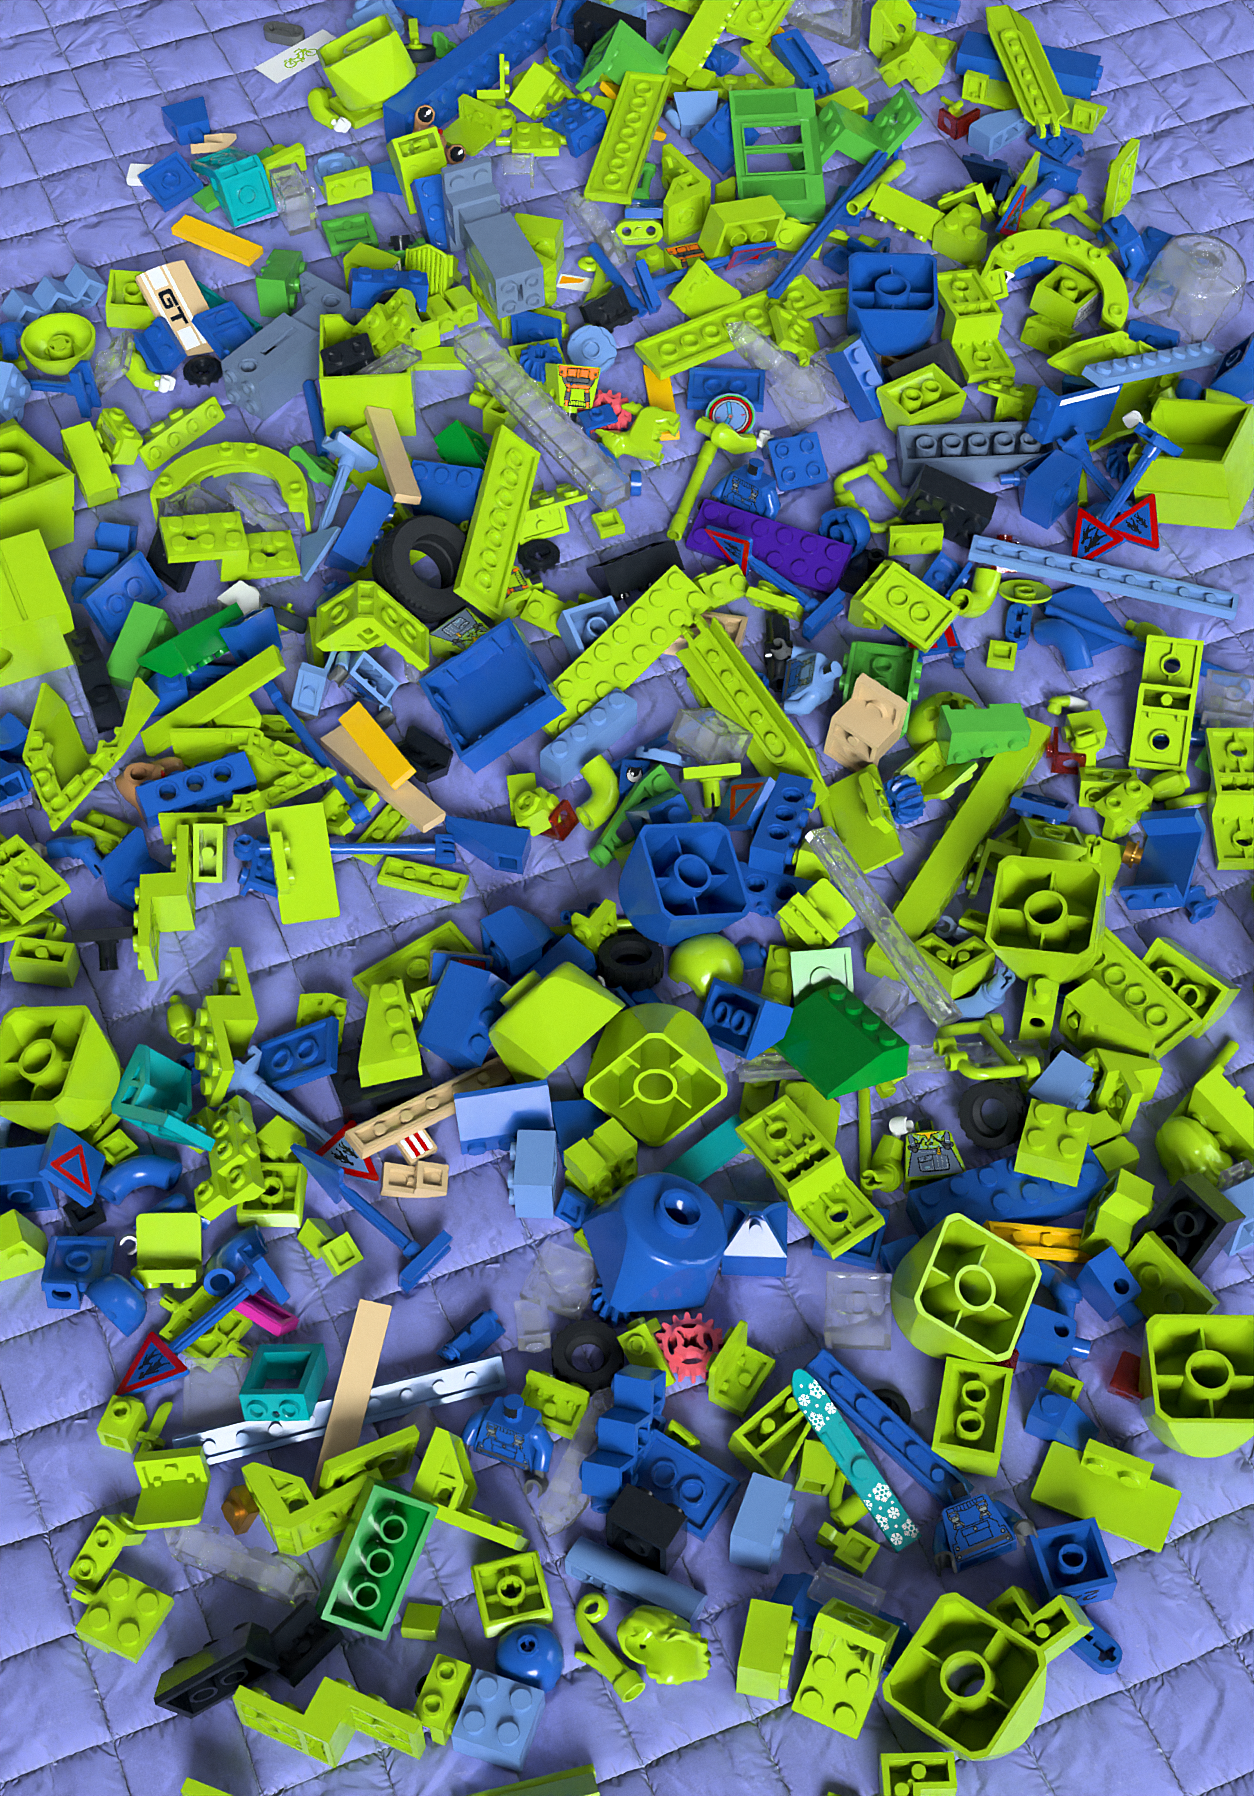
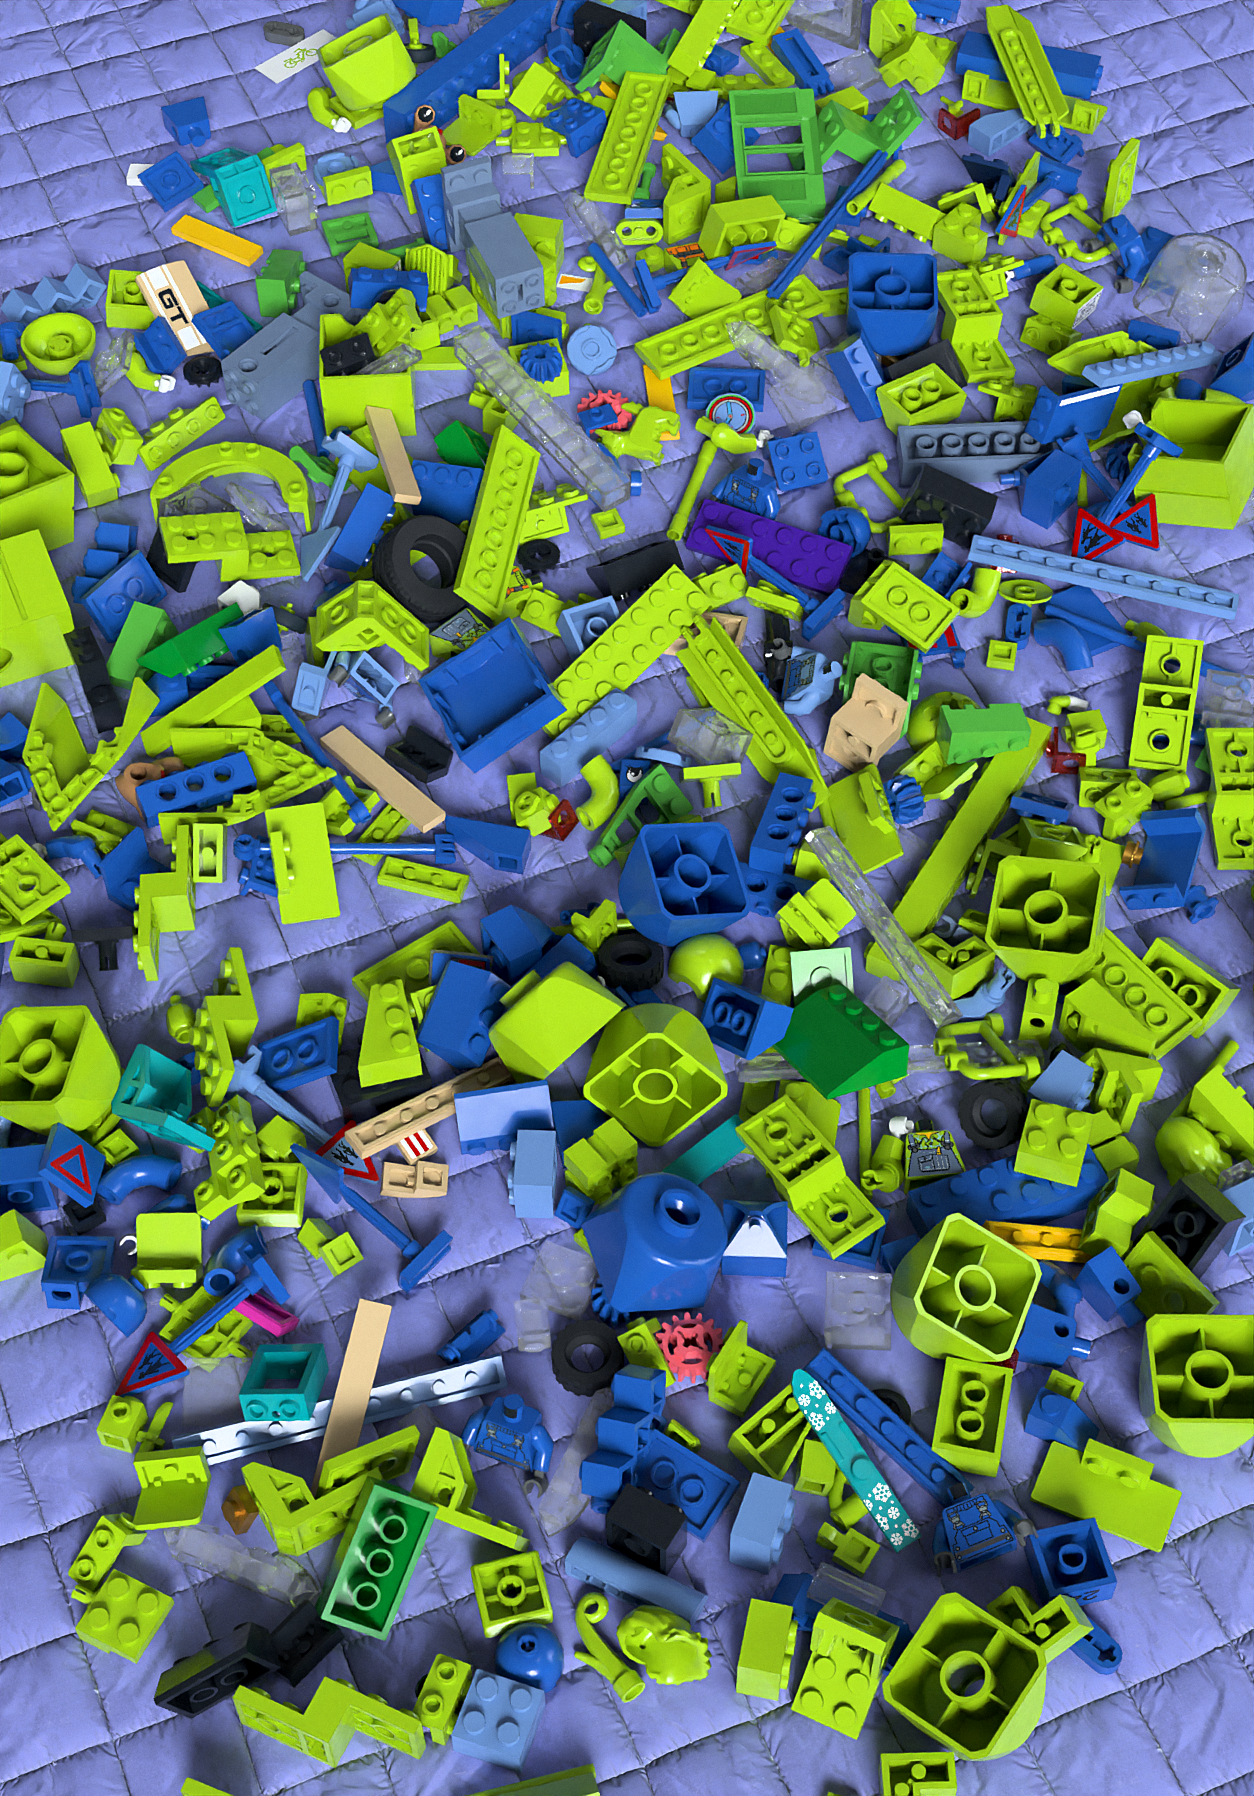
(213, 143): tan slope -> none
(377, 745): yellow tile -> none
(400, 242): black plate -> none
(421, 1622): lime slope -> none
(557, 1401): lime bracket -> none
(572, 386): torso -> none
(608, 309): black bracket -> none
(662, 809): blue torso -> none
(744, 803): blue tile -> none
(1073, 250): lime windscreen -> none
(1126, 1378): clear red bracket -> none

